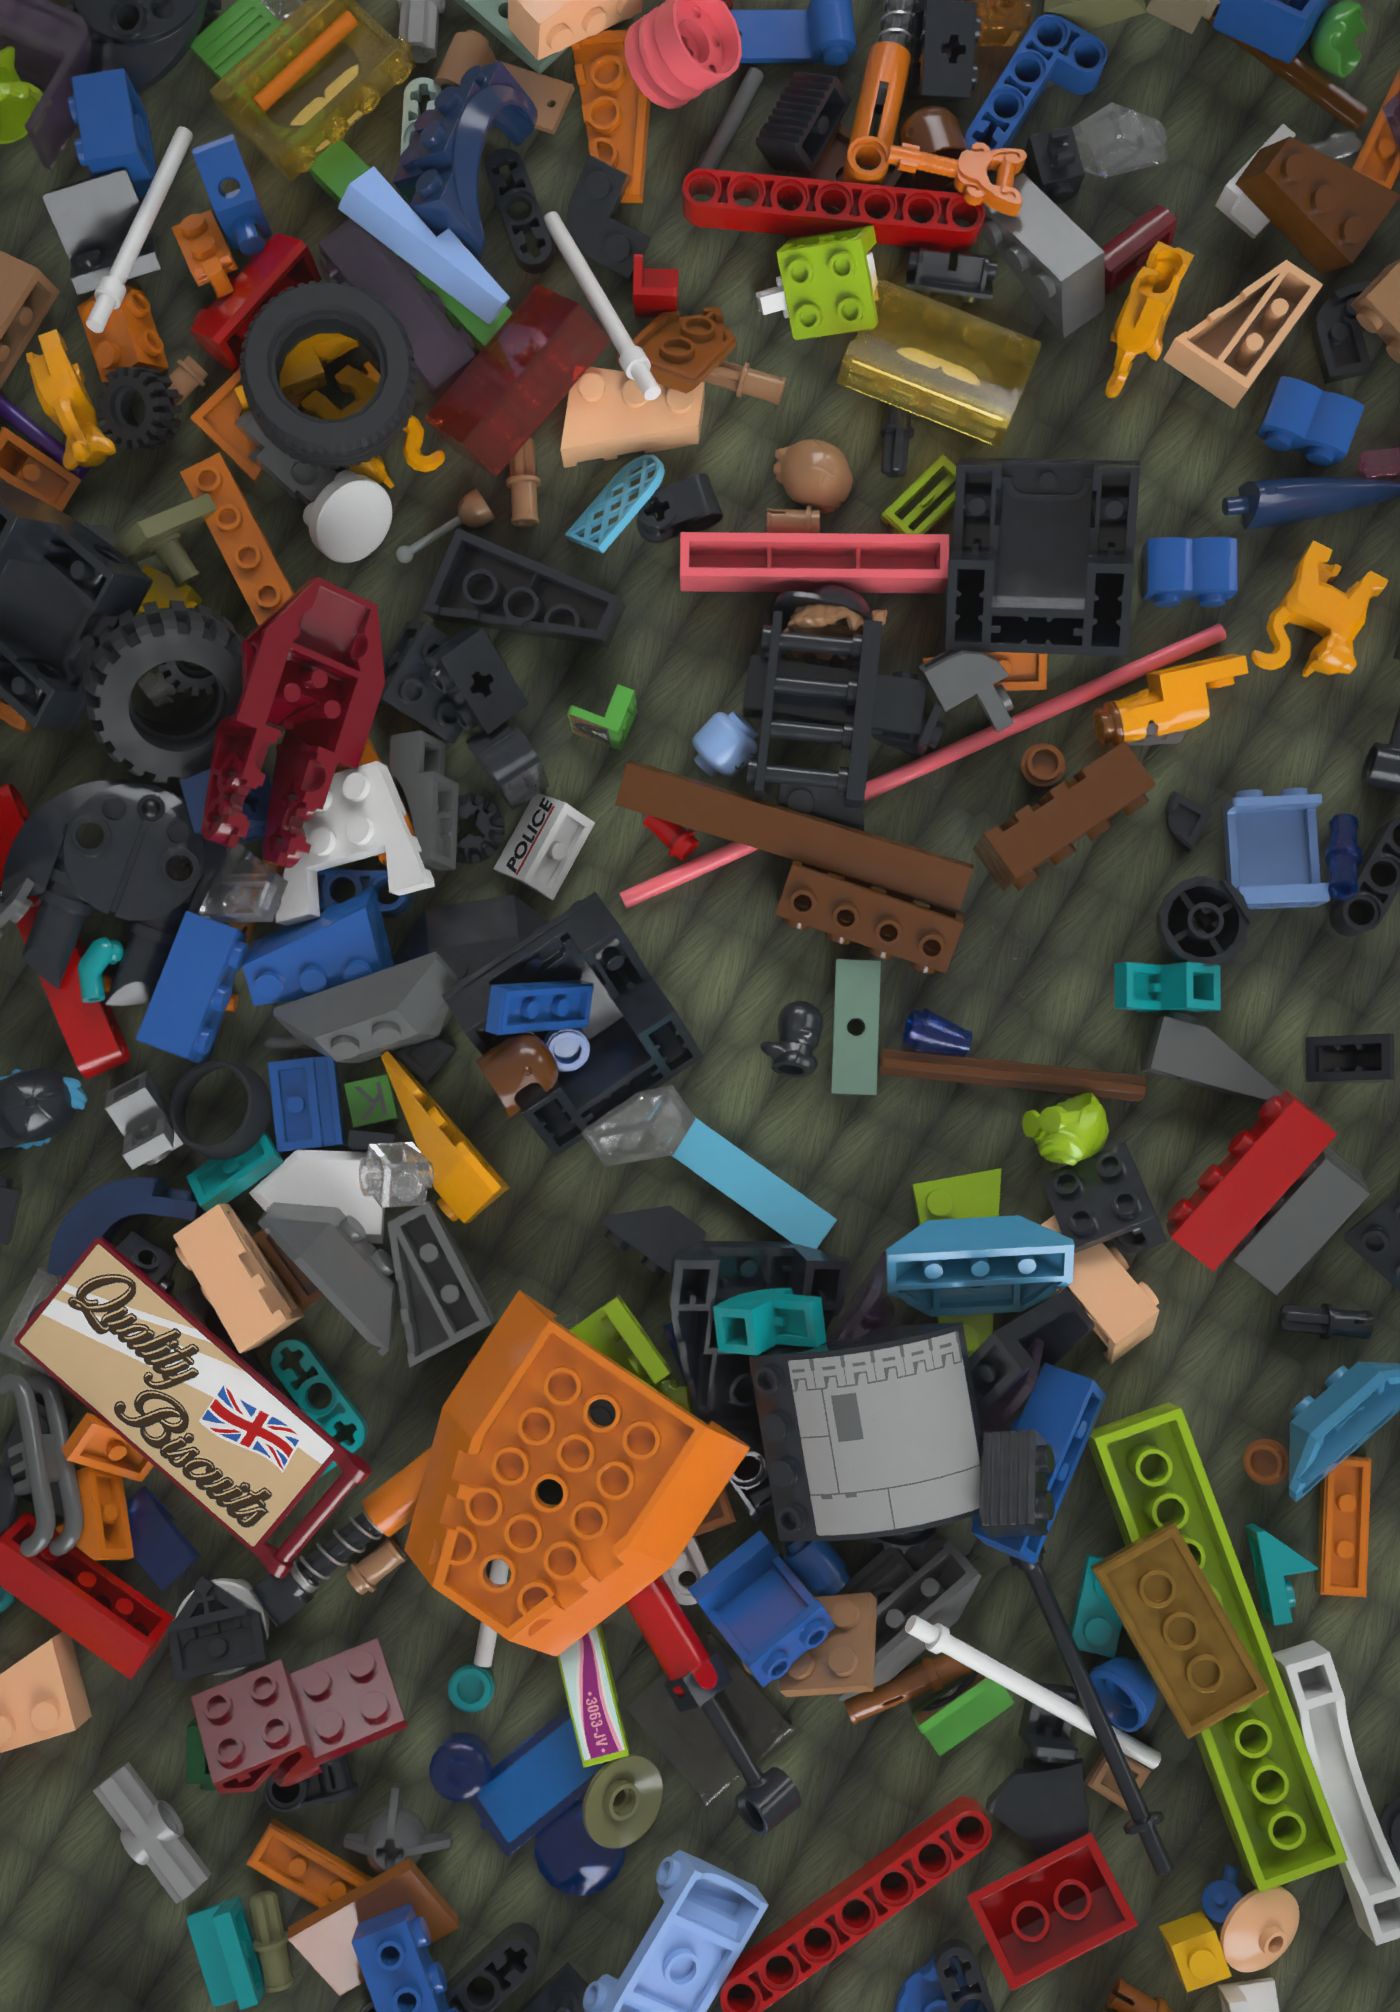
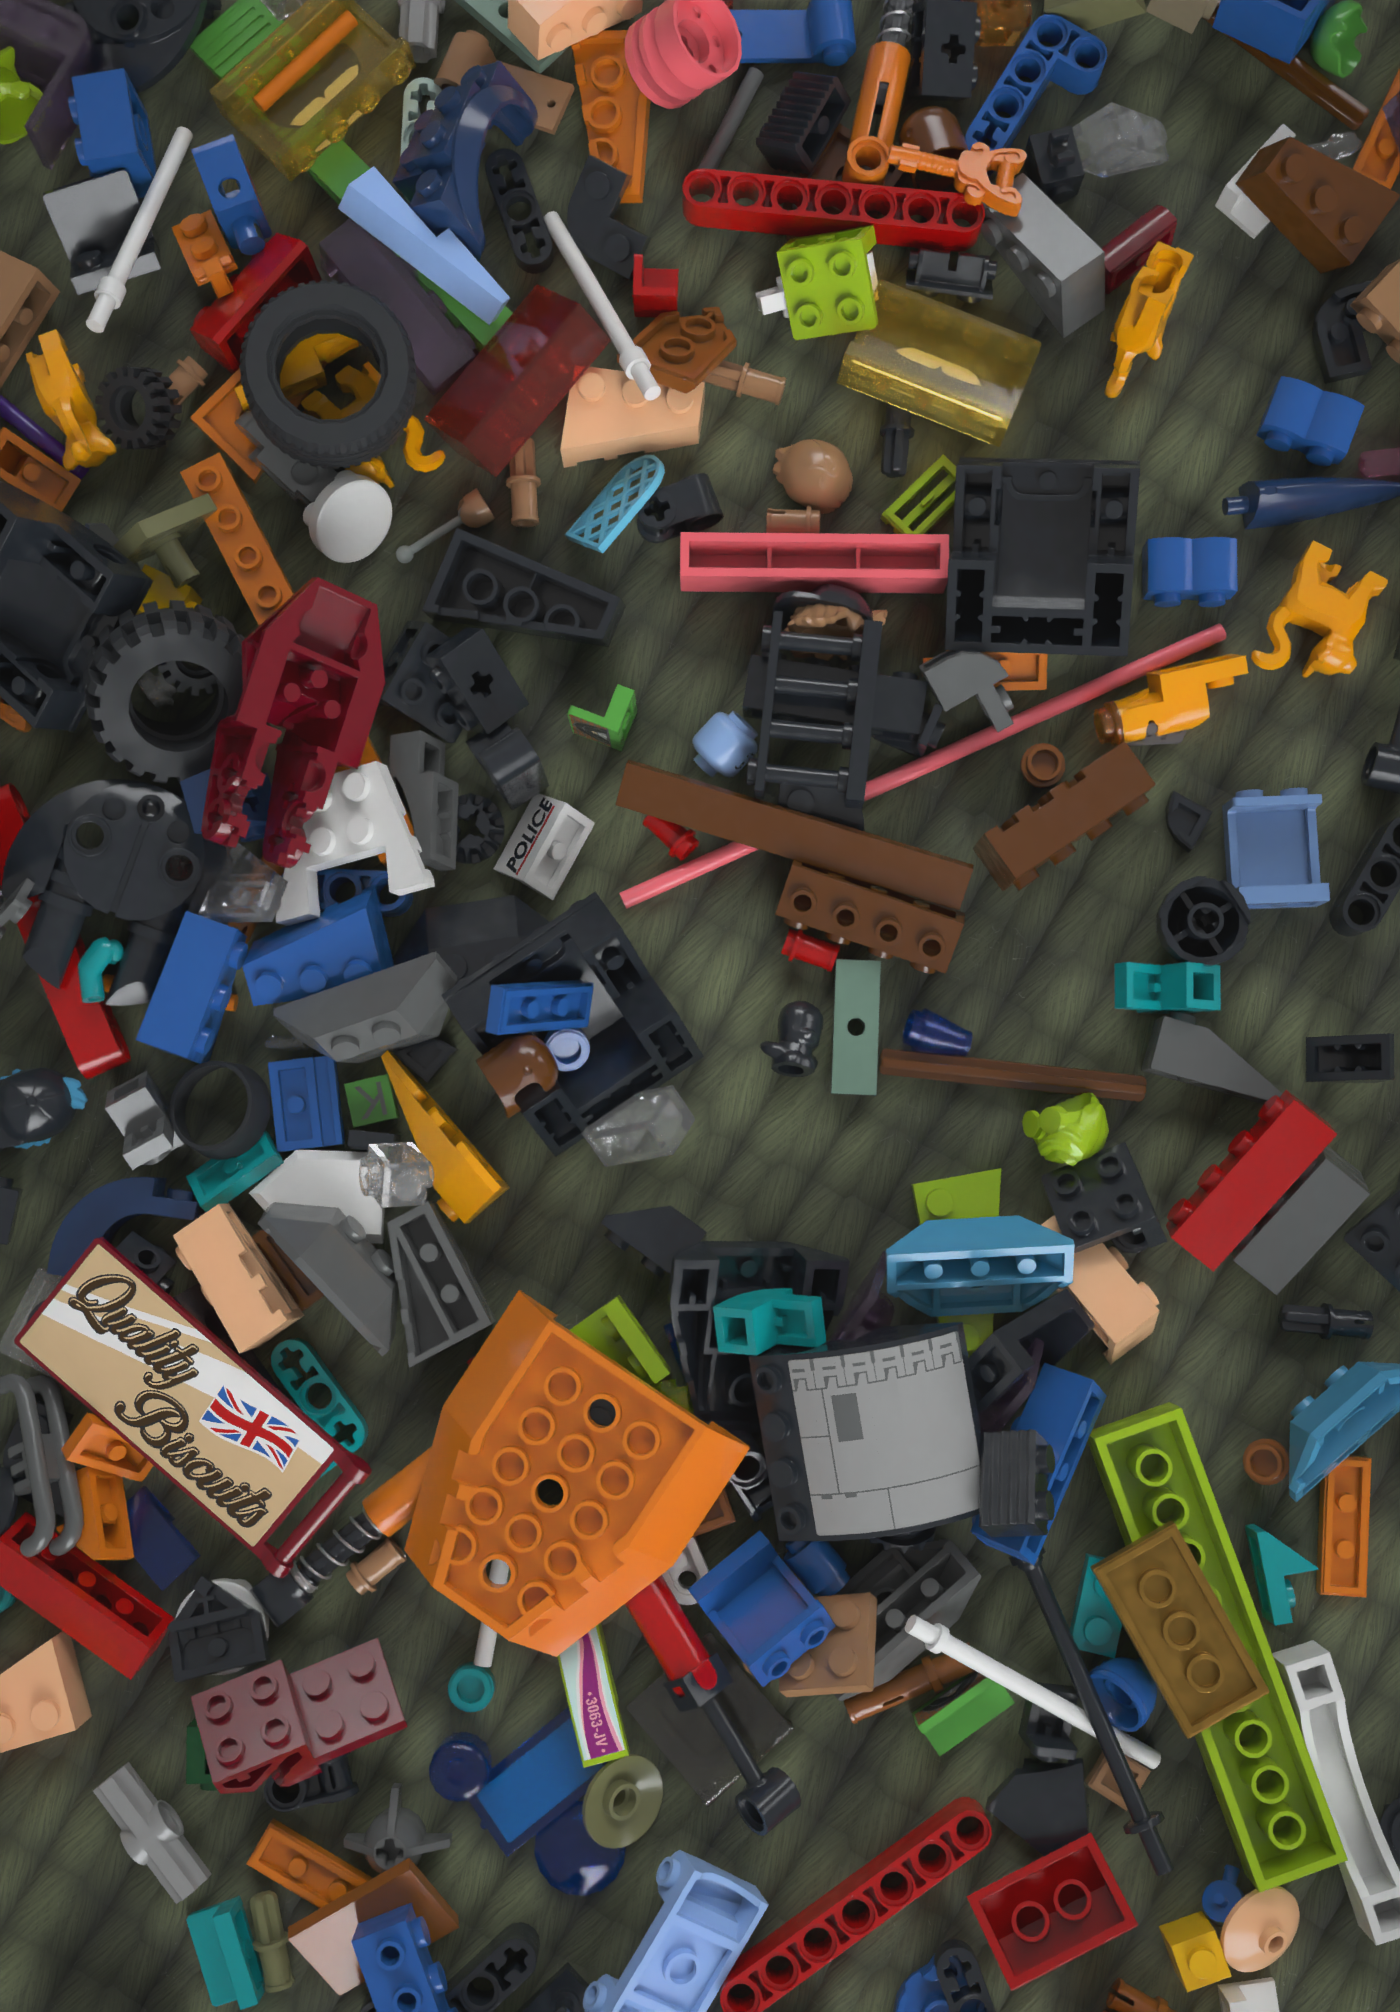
(128, 337): orange bracket -> none
(753, 1186): medium azure tile -> none
(810, 949): none -> red pin
(1241, 337): light nougat wedge -> none
(1343, 856): clear blue pin -> none

